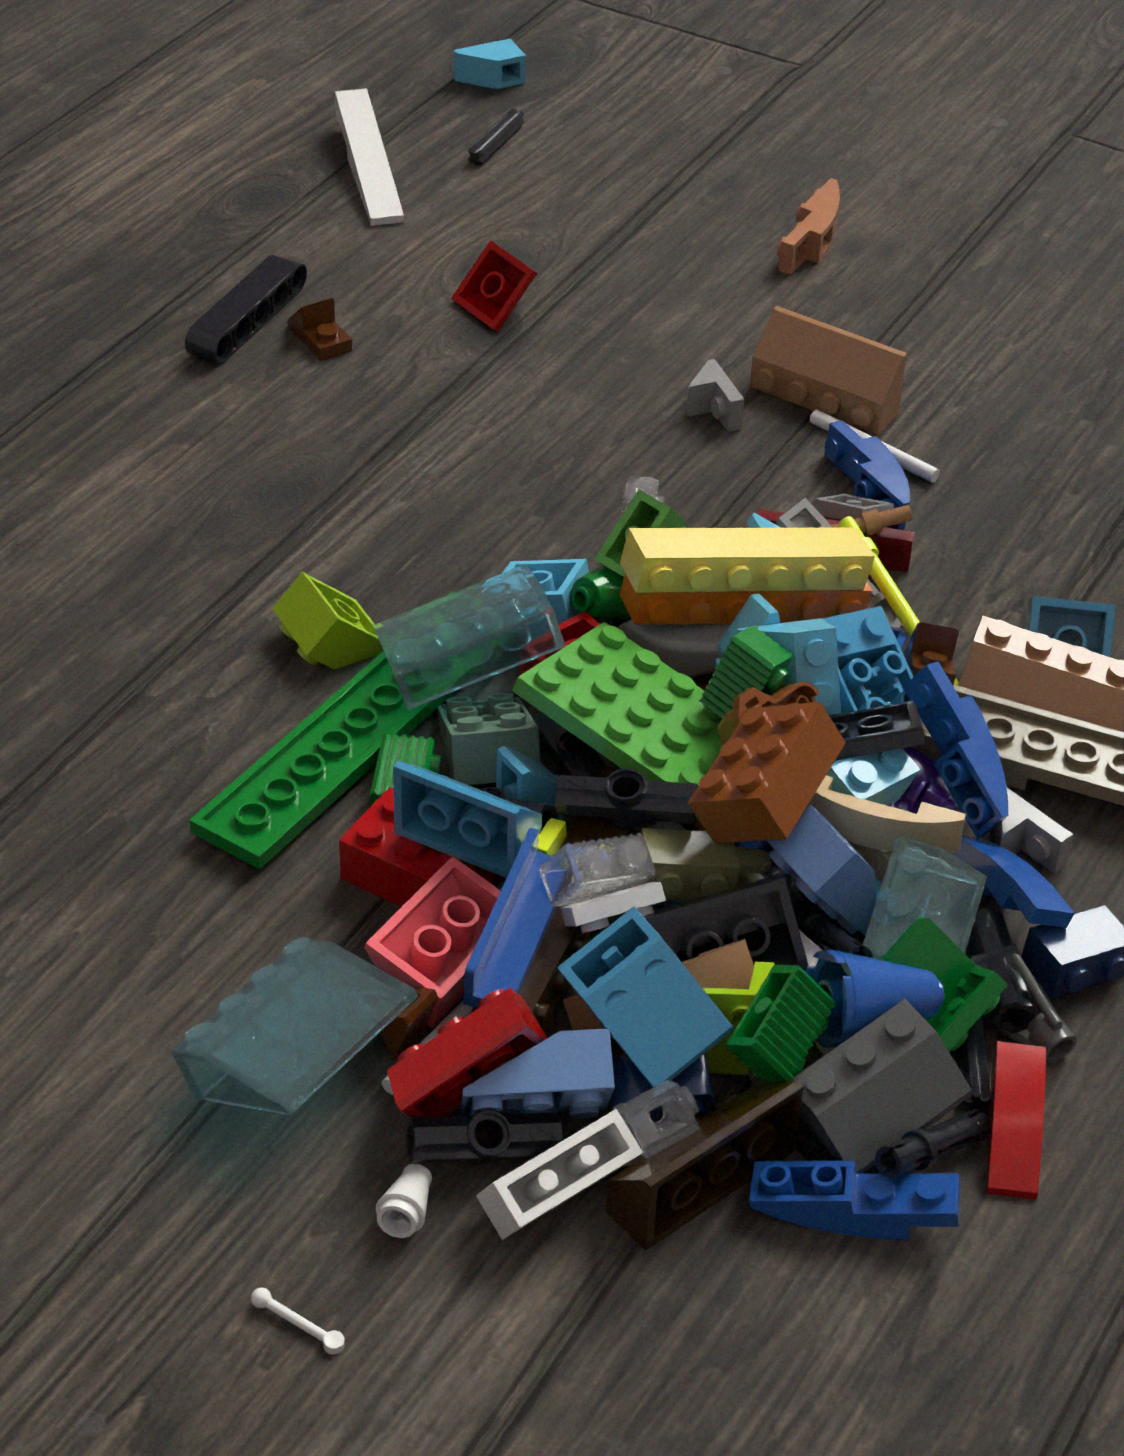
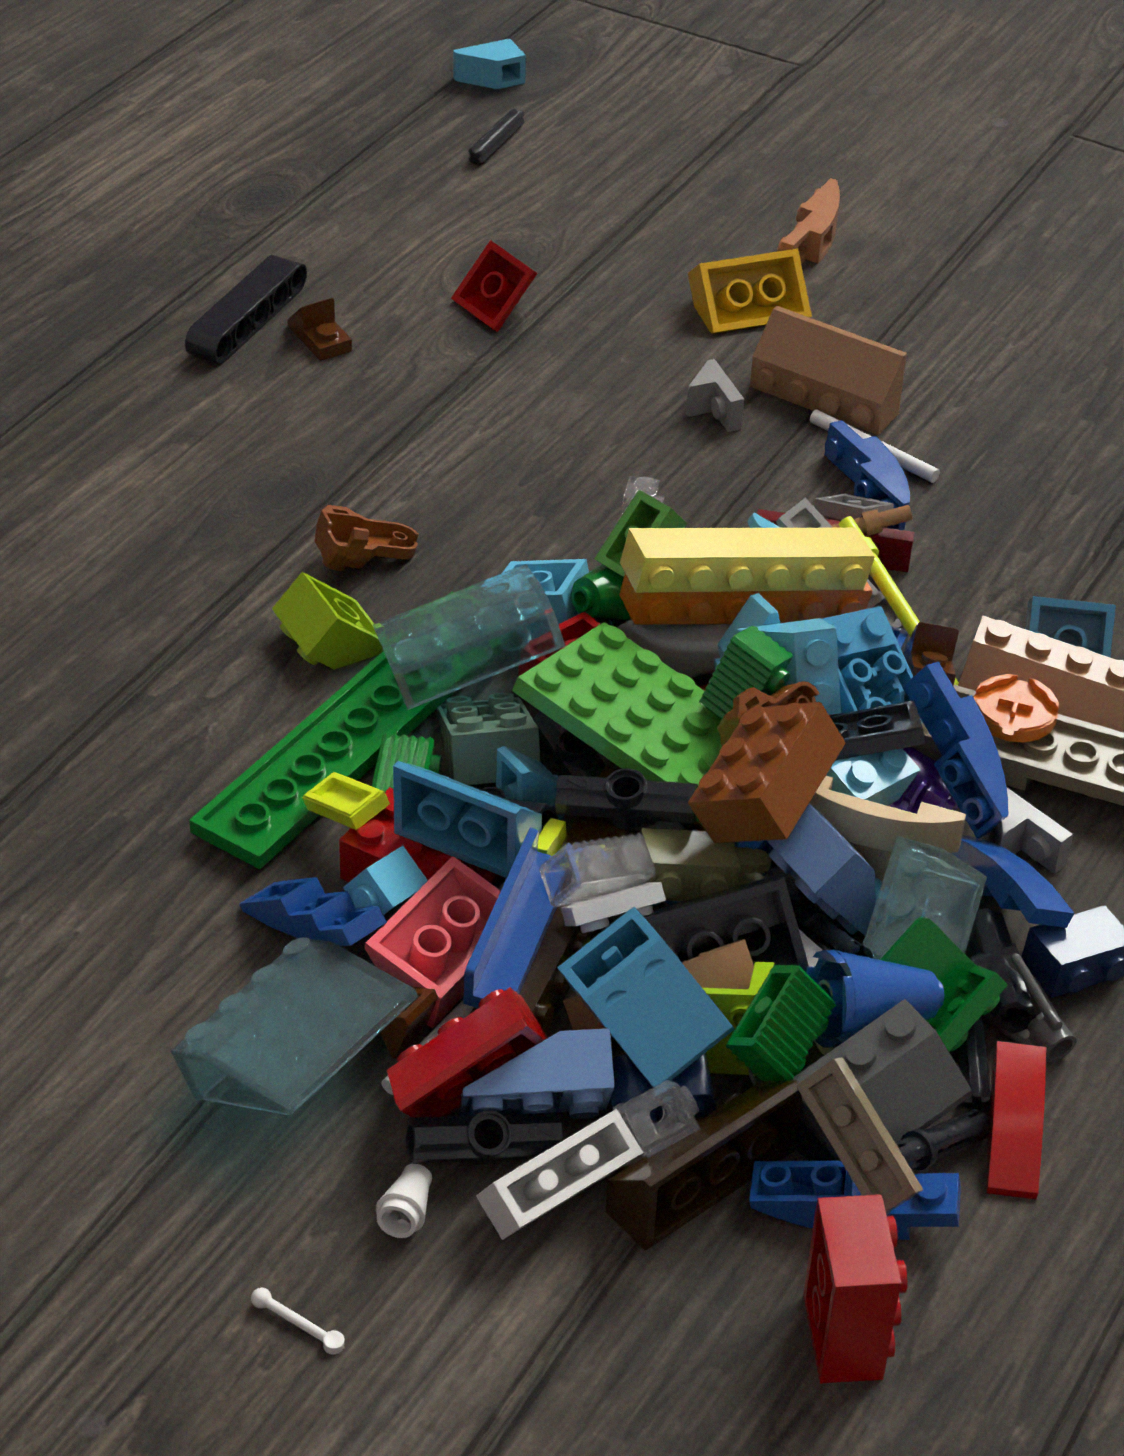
(306, 911): none -> blue slope
(345, 800): none -> neon yellow tile
(353, 540): none -> dark orange piece
(368, 157): white slope -> none
(387, 882): none -> medium azure slope
(747, 289): none -> yellow slope
(853, 1288): none -> red brick
(858, 1134): none -> dark tan plate
(1017, 708): none -> orange tile

